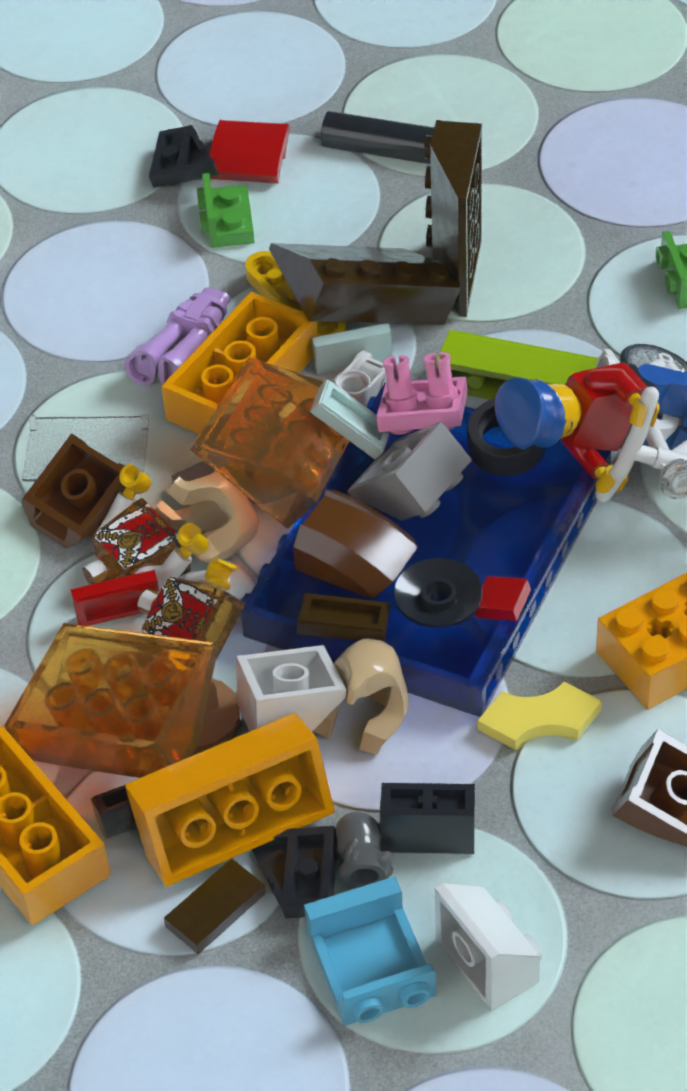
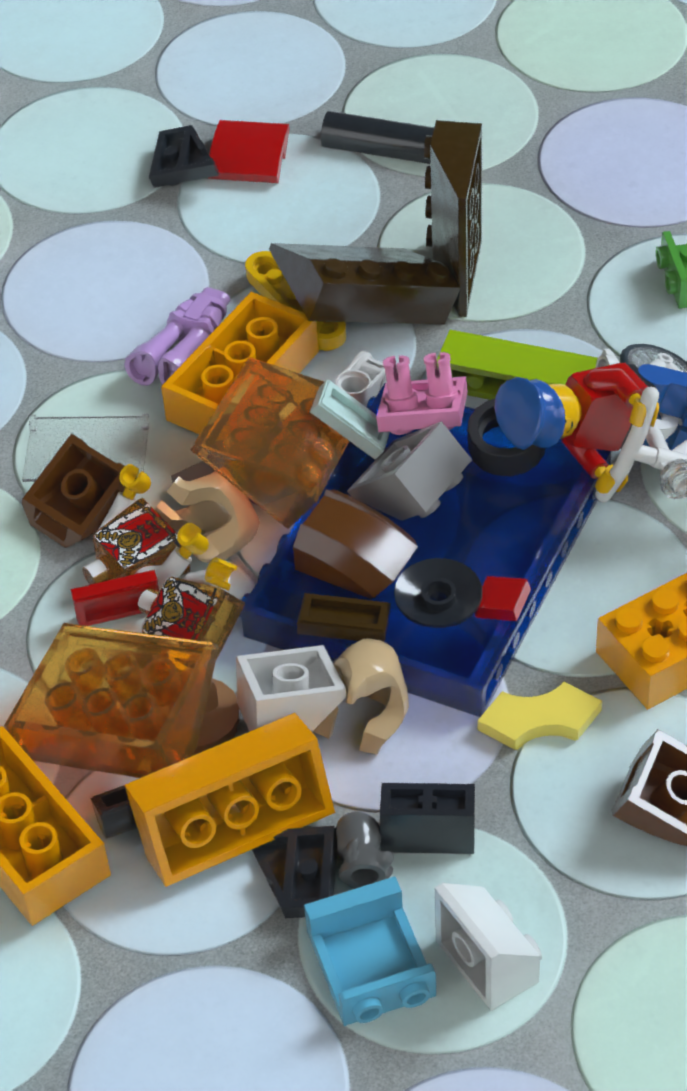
(214, 905): dark brown tile -> none
(226, 214): bright green bracket -> none
(338, 350): light aqua tile -> none

